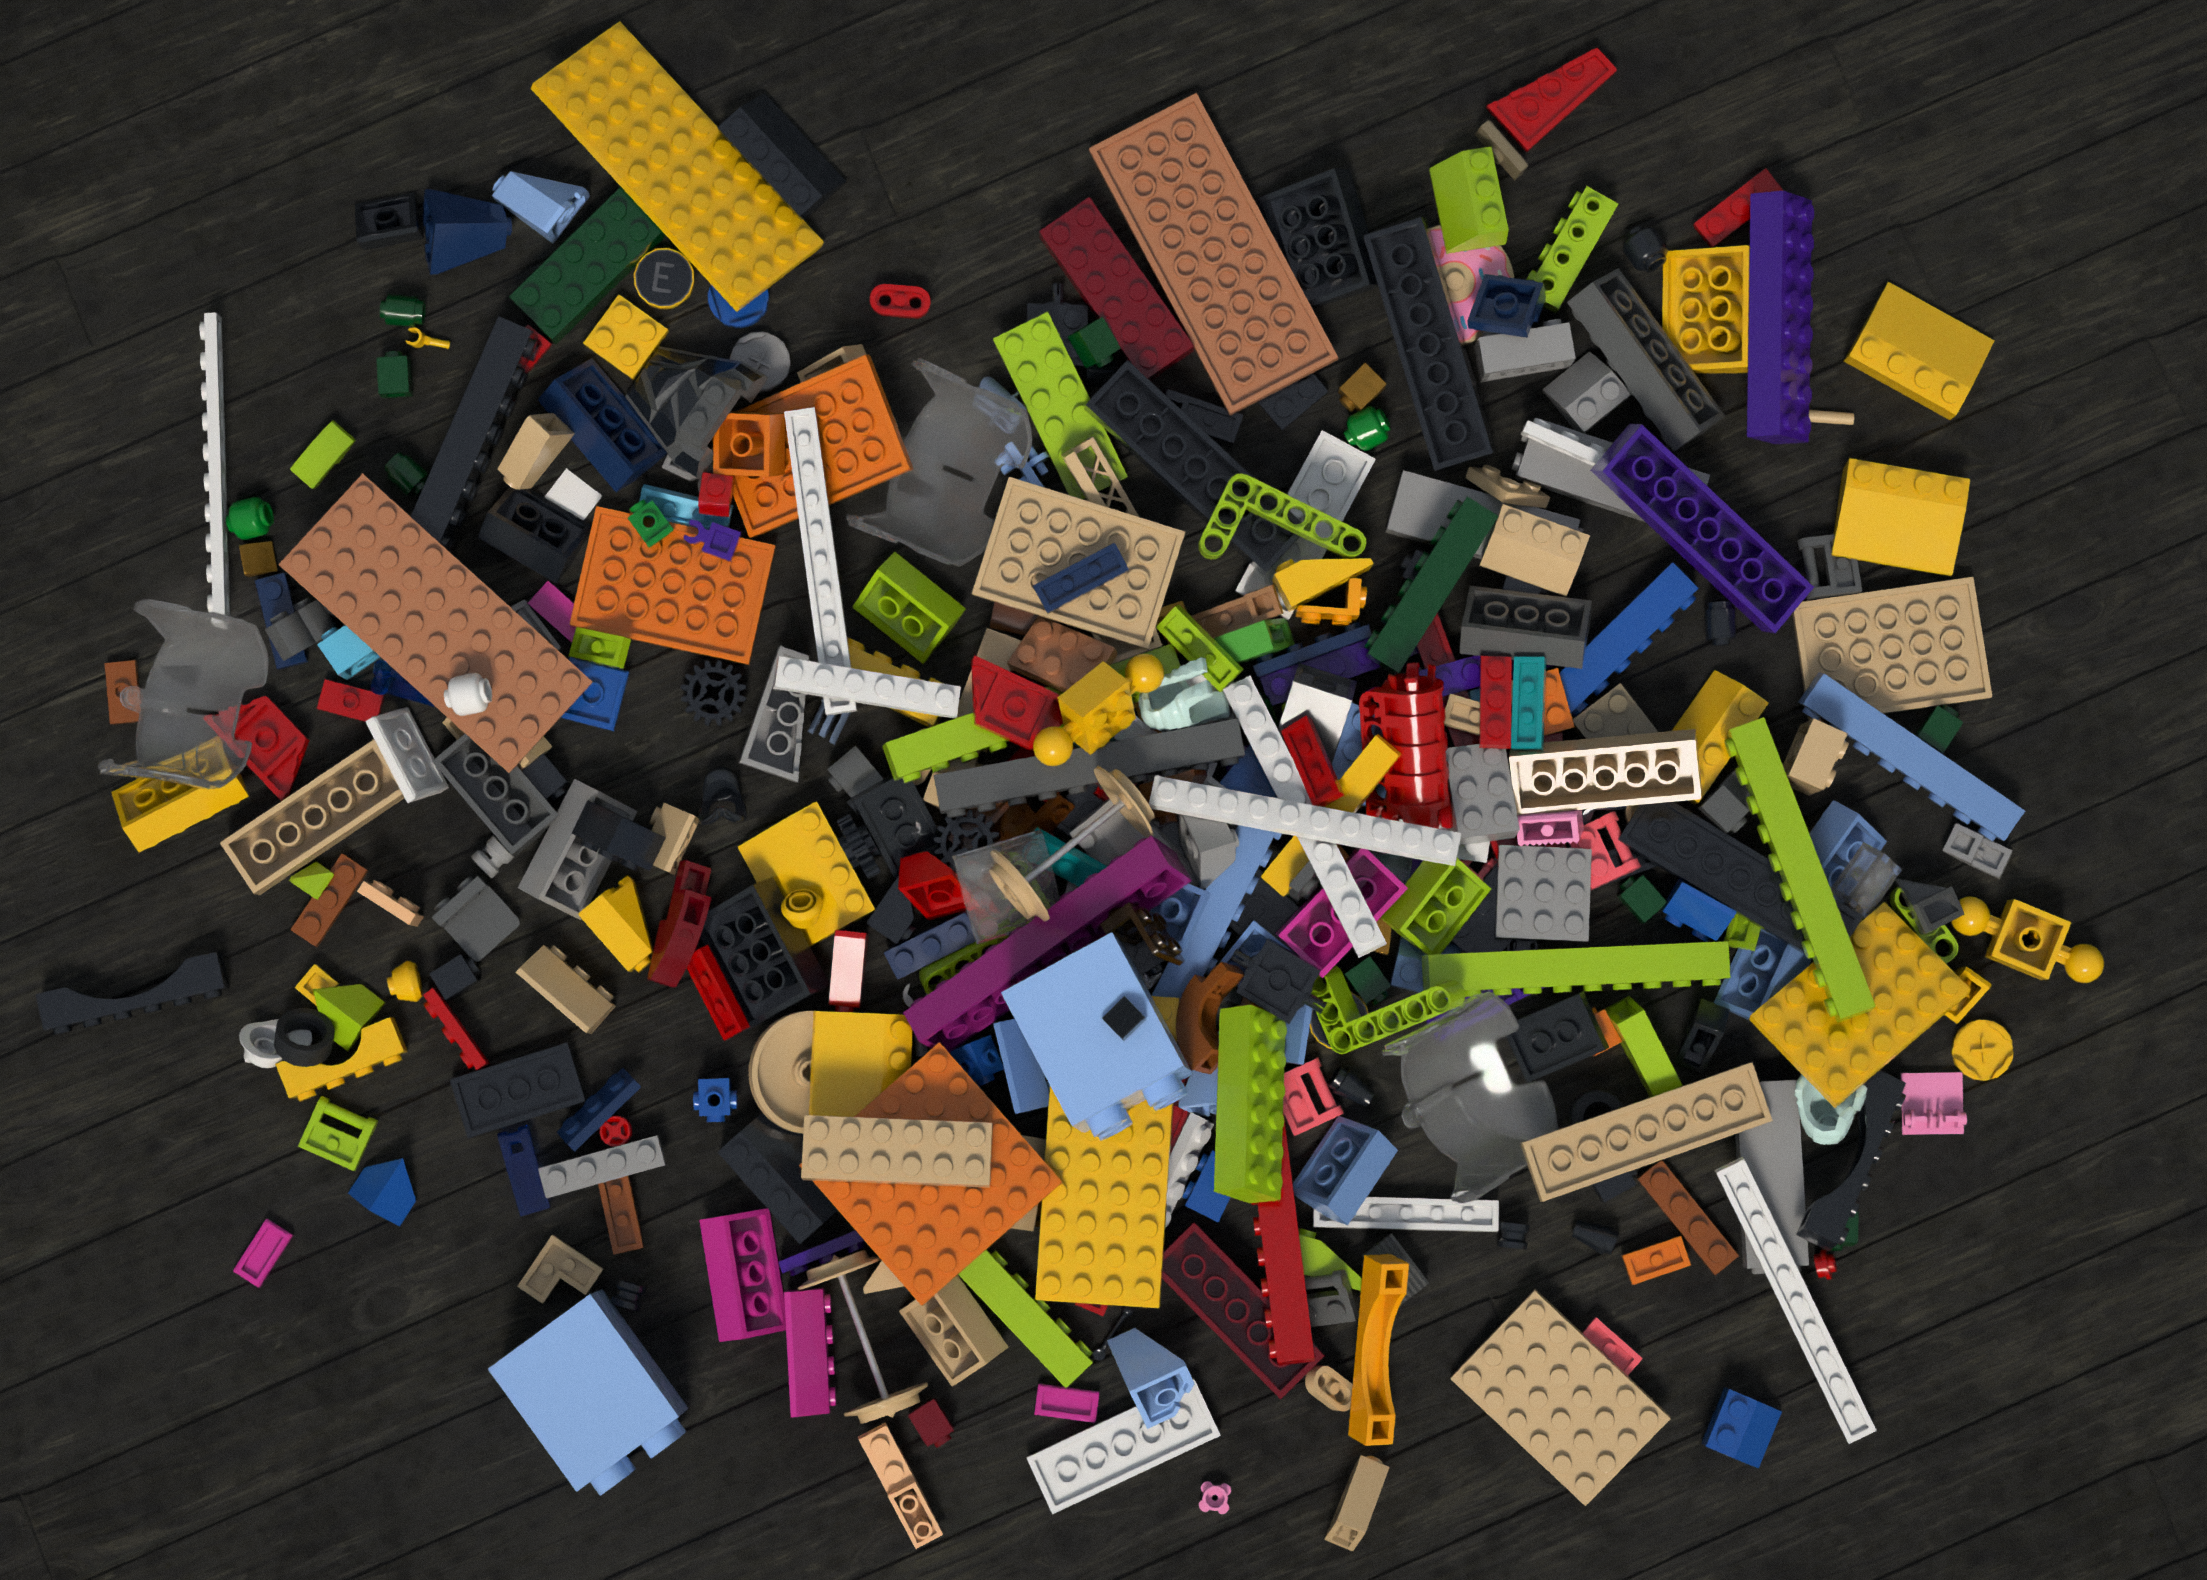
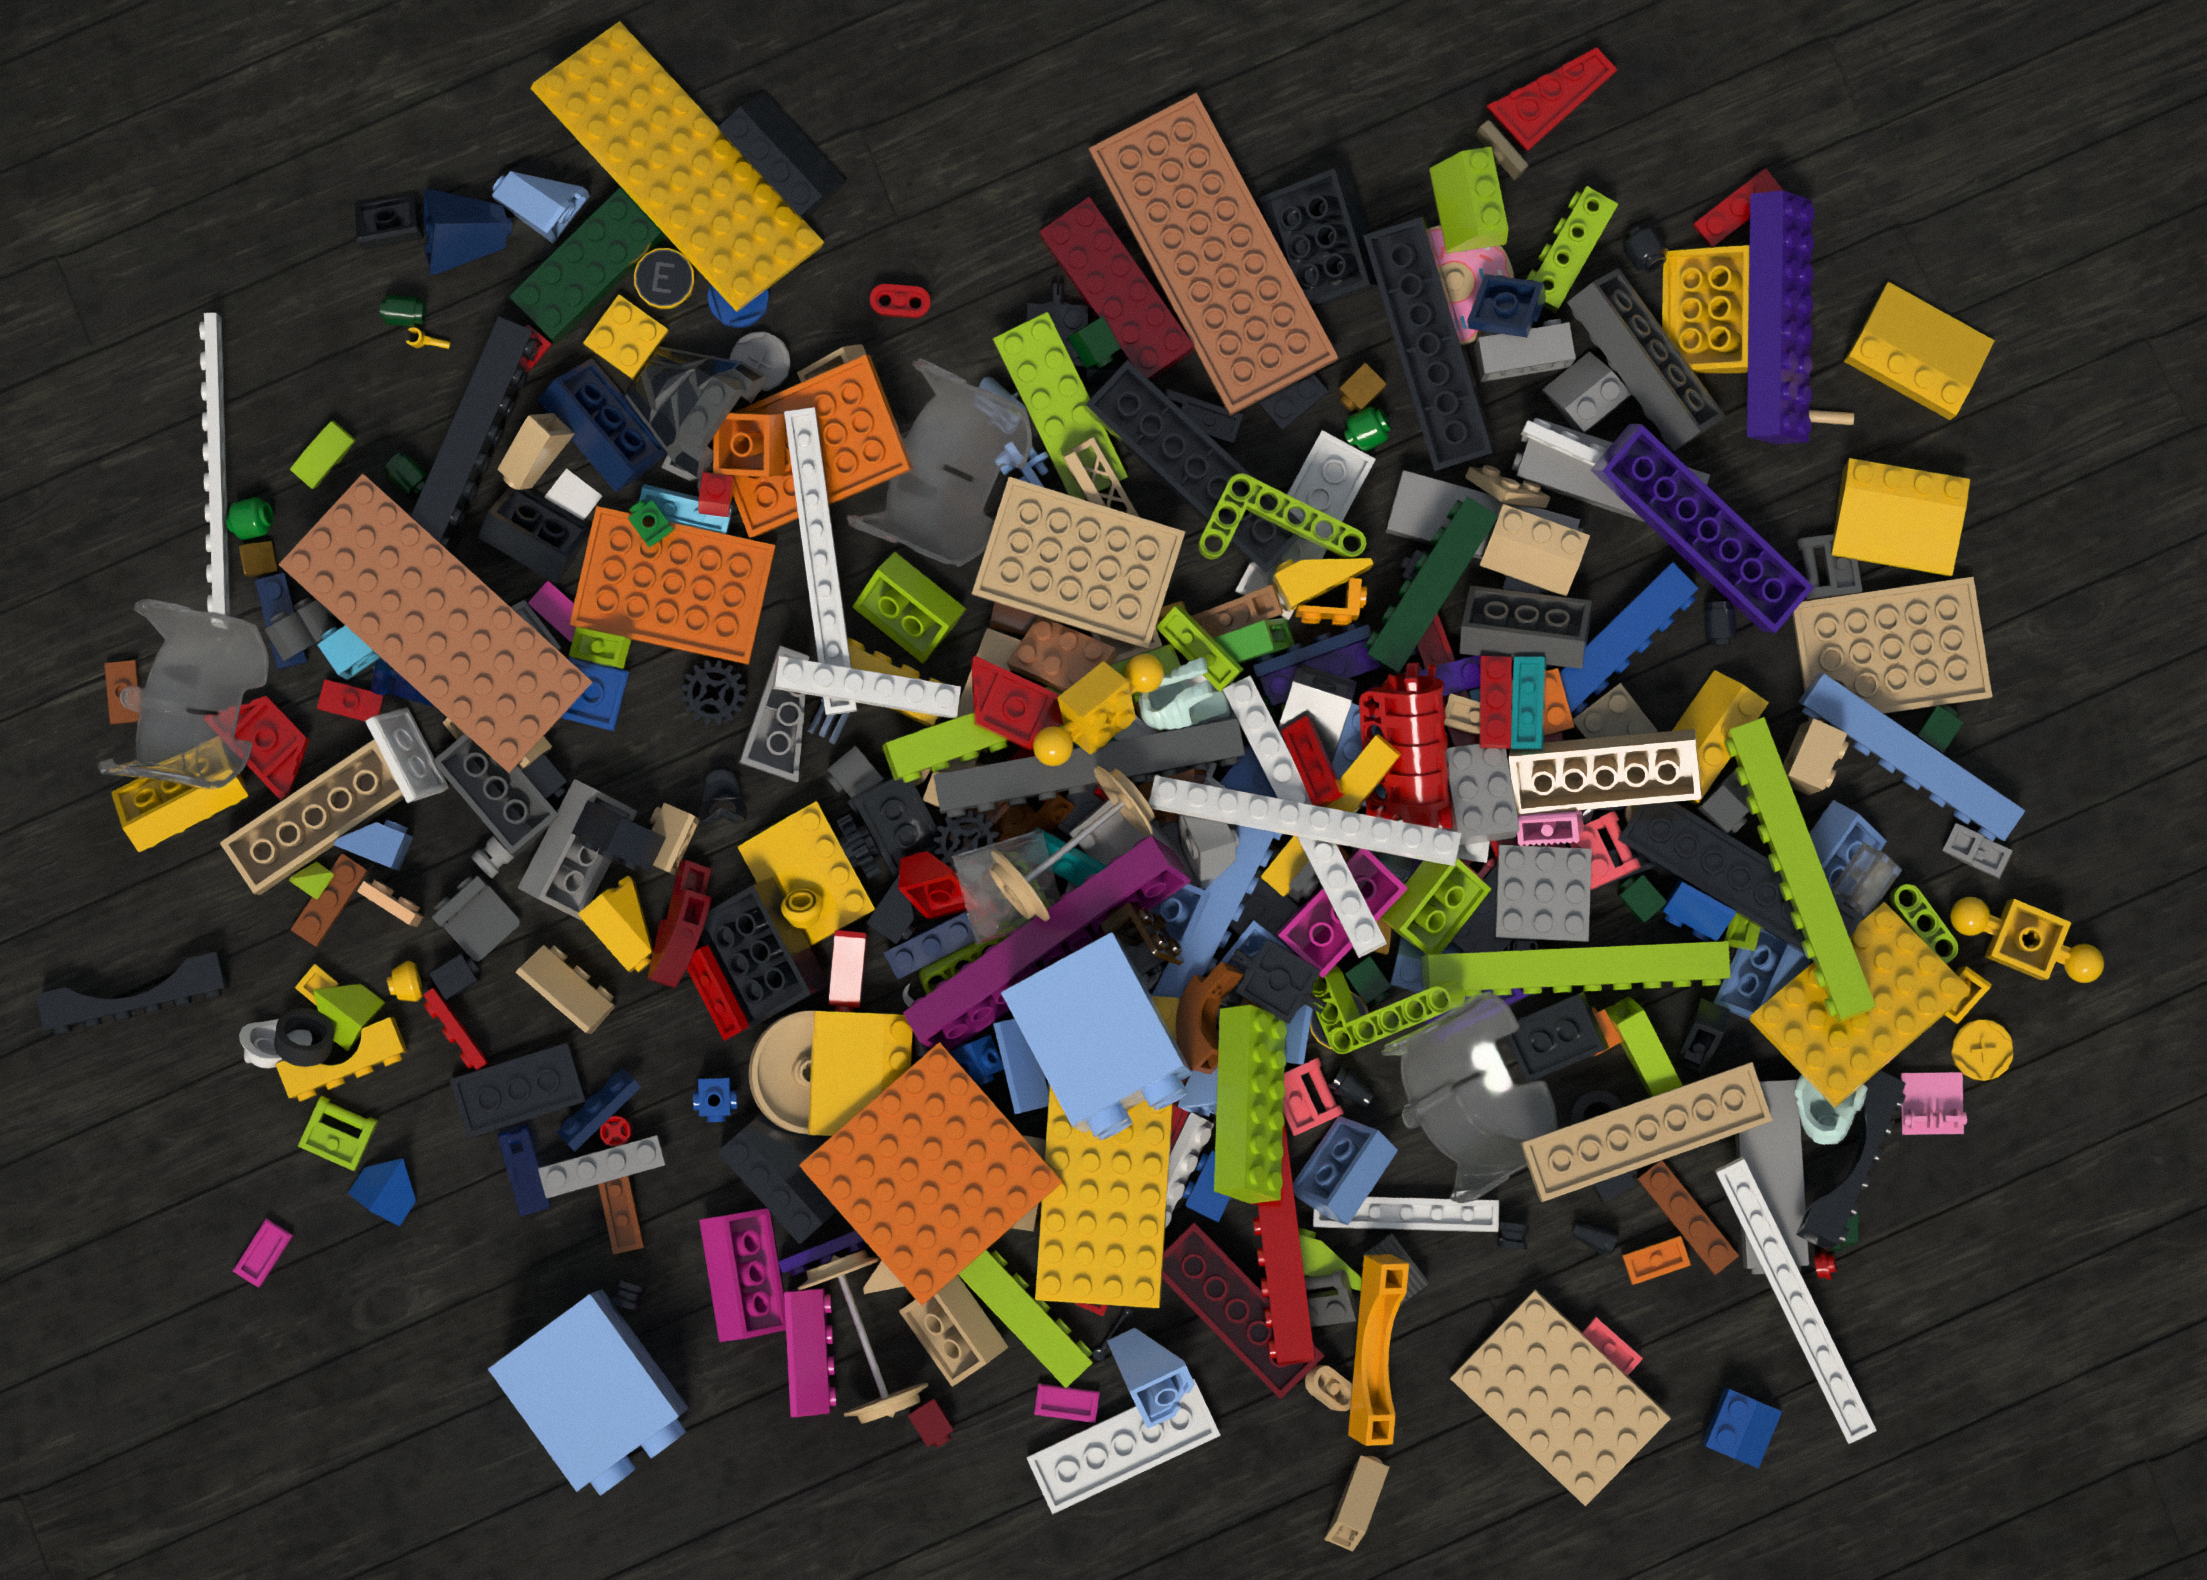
(379, 843): none -> medium blue slope
(394, 375): dark green brick -> none
(468, 694): white head -> none
(559, 1262): tan plate -> none
(717, 541): dark purple plate -> none
(897, 1151): tan brick -> none
(900, 1485): light nougat slope -> none
(1081, 578): dark blue plate -> none
(1124, 1018): black slope -> none
(1208, 1503): bright pink plate -> none
(1930, 904): dark grey slope -> none

